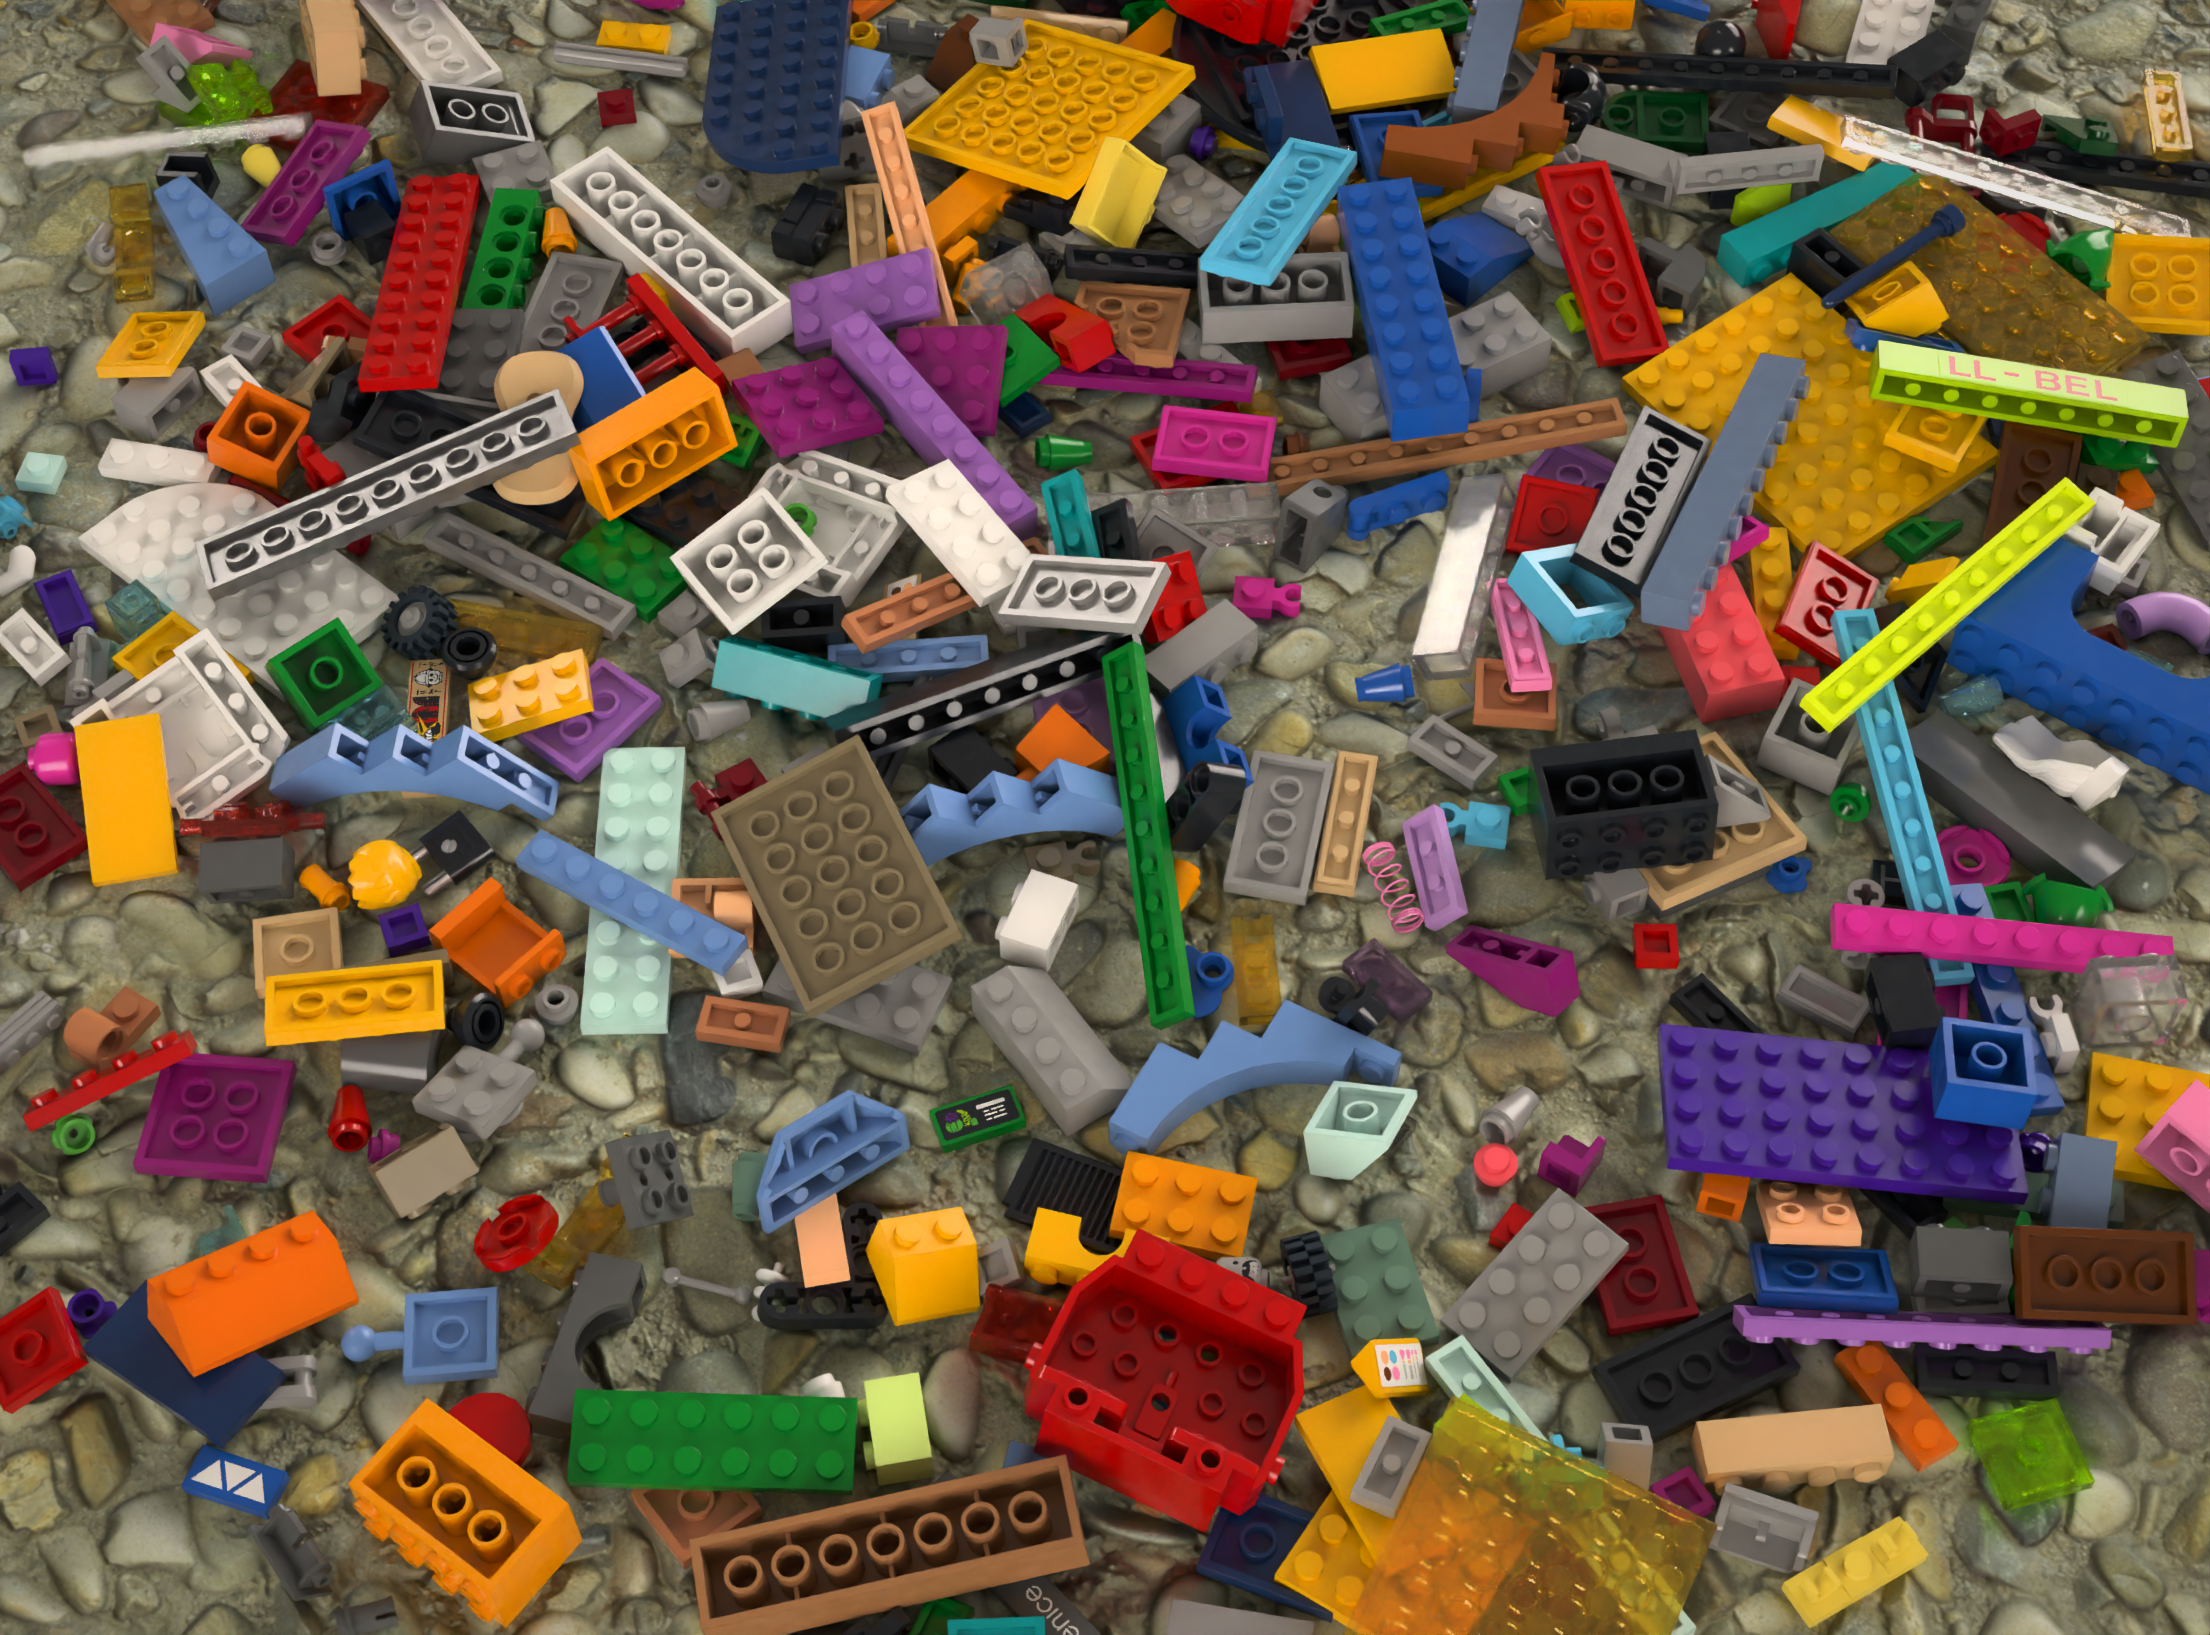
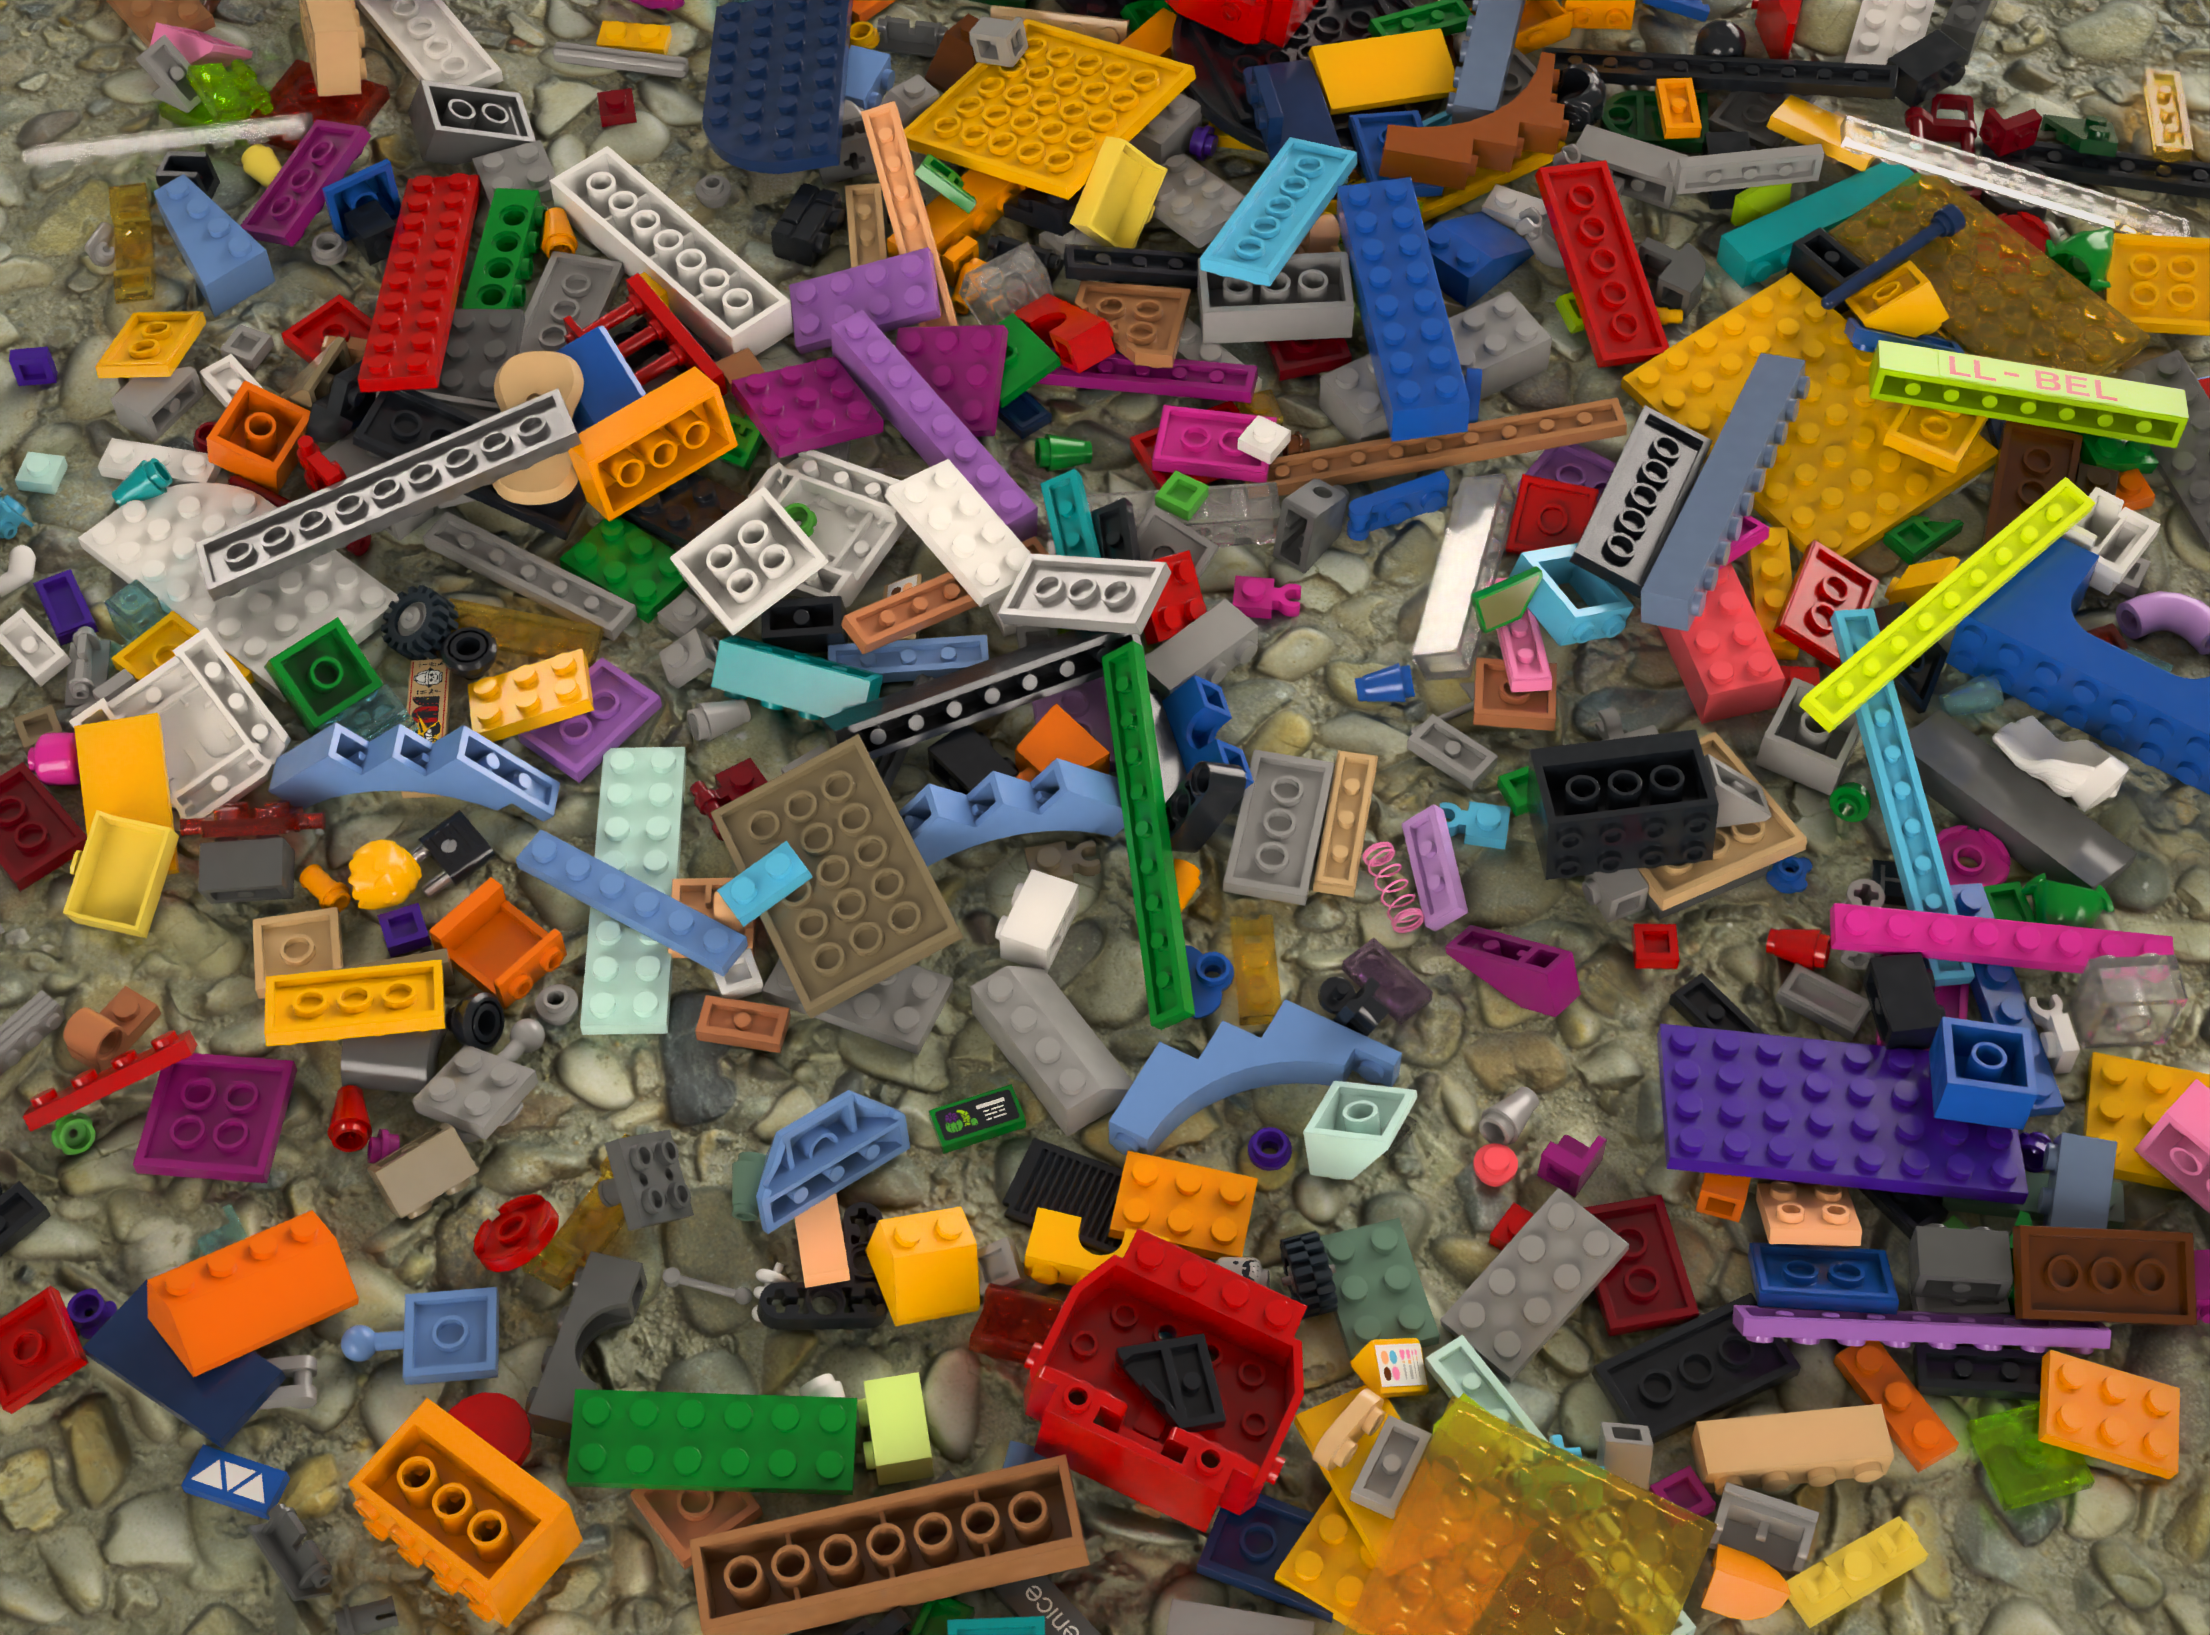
(120, 874): none -> light yellow container
(143, 483): none -> teal cone
(765, 883): none -> medium azure plate
(945, 182): none -> green tile
(1176, 1381): none -> black wing
(1181, 495): none -> bright green plate
(1264, 439): none -> white plate
(1269, 1138): none -> dark purple plate
(1340, 1440): none -> tan plate
(1505, 600): none -> tile
(1678, 108): none -> light orange plate
(1743, 1586): none -> light orange brick
(1800, 946): none -> red cone
(2109, 1414): none -> light orange plate

